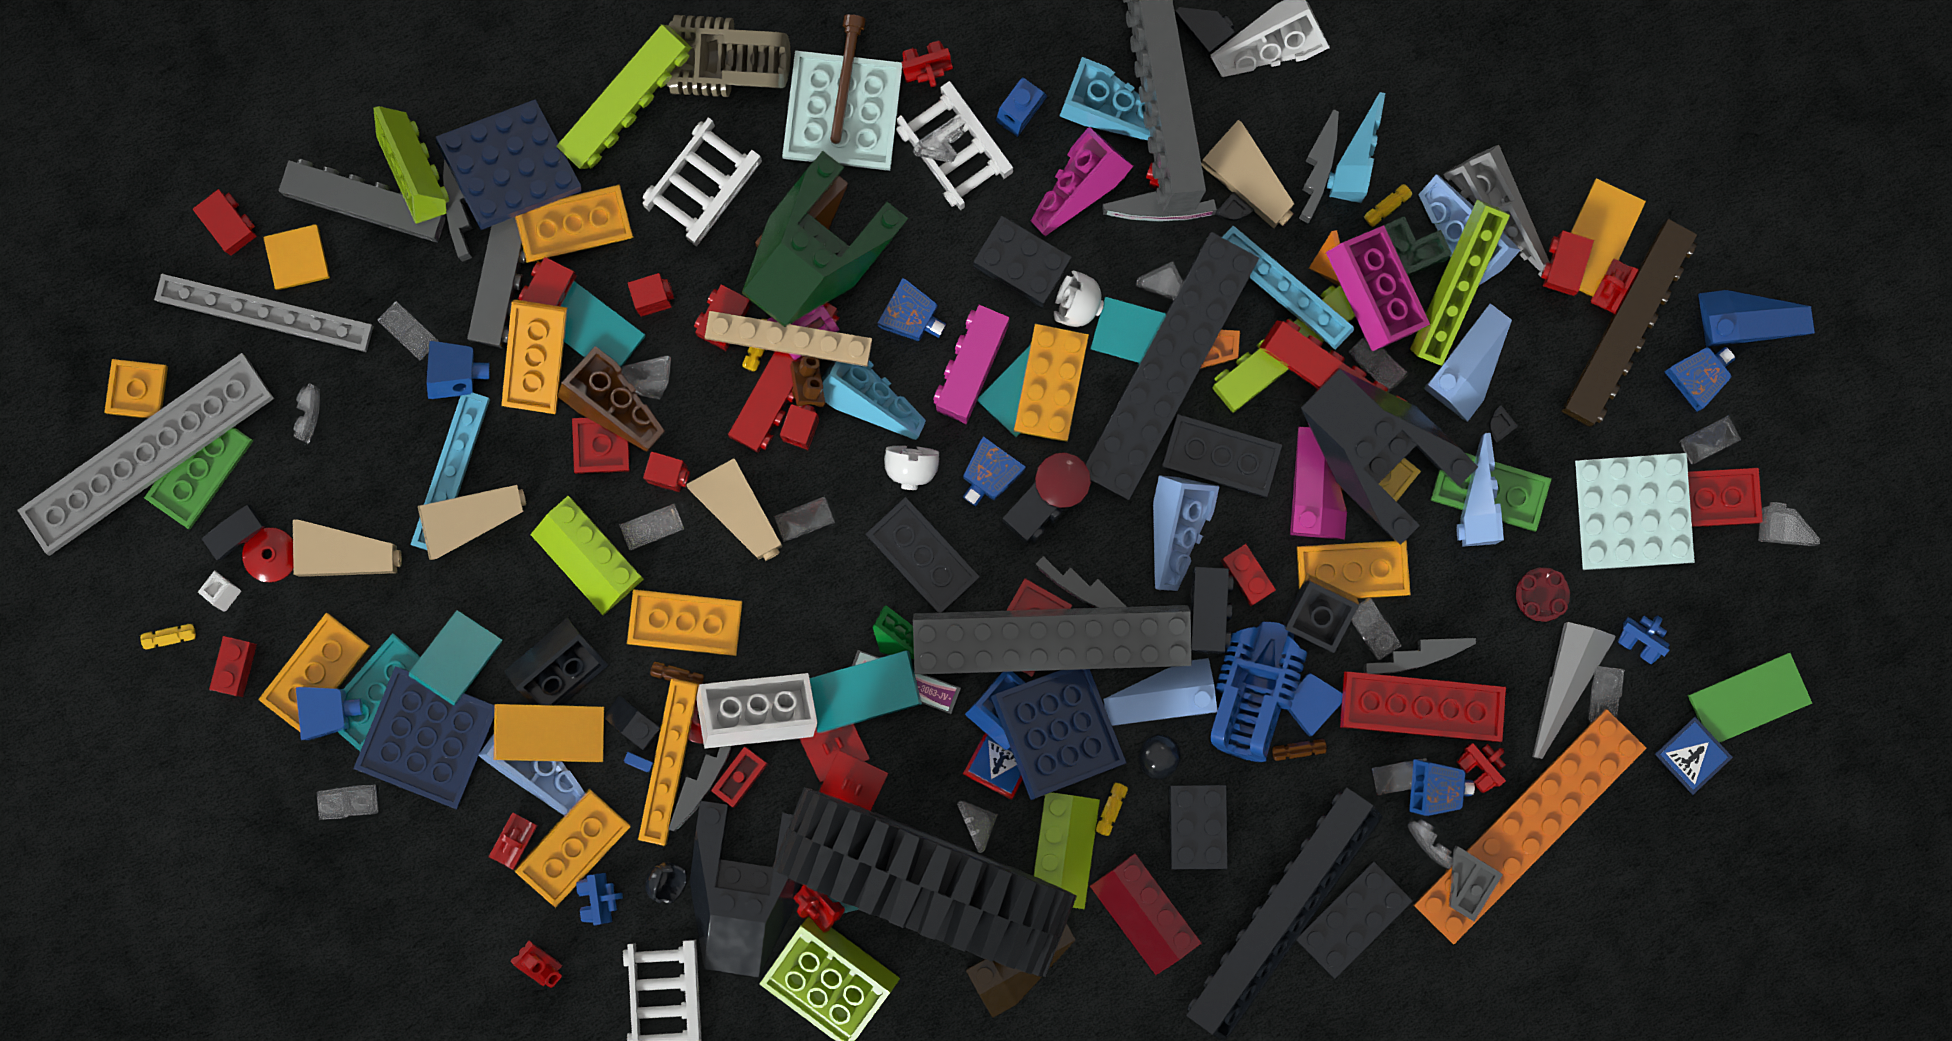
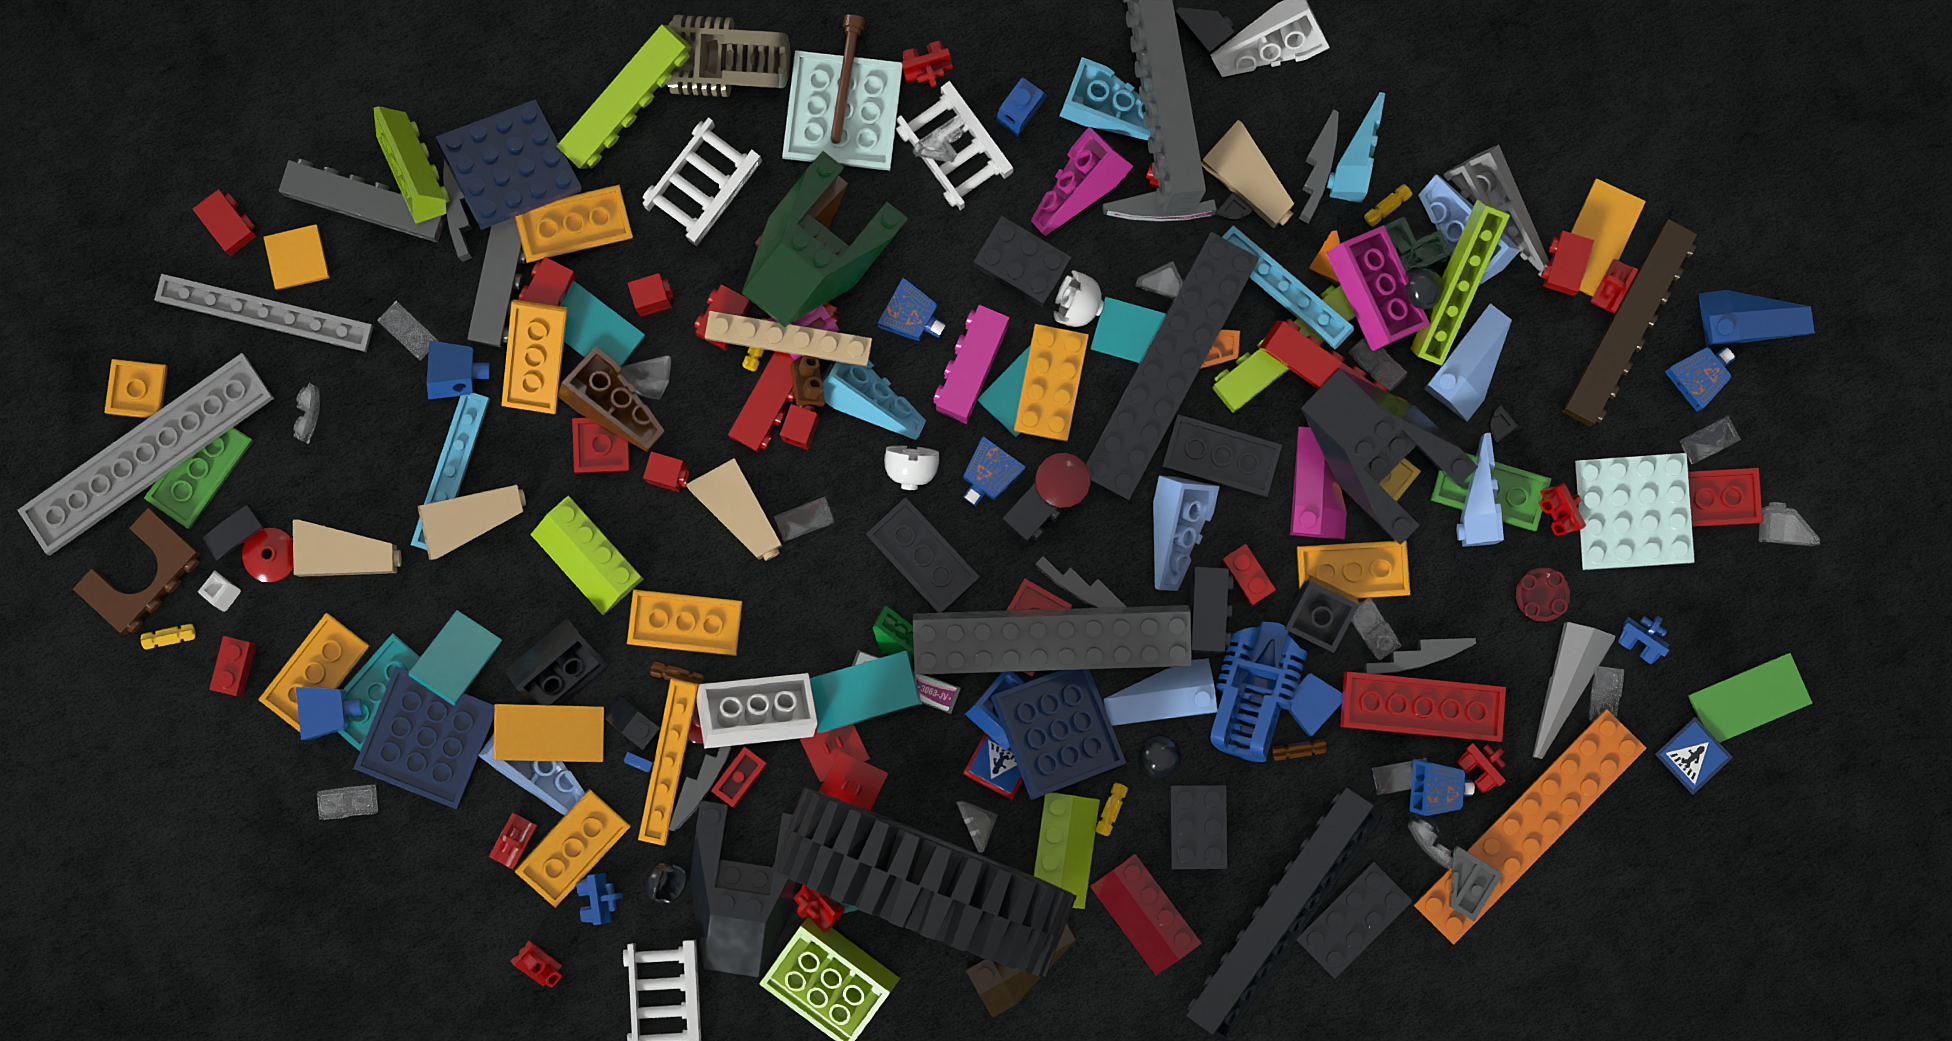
(173, 557): none -> reddish brown arch
(651, 527): clear slope -> none
(1423, 287): none -> black hair
(1563, 509): none -> red hips

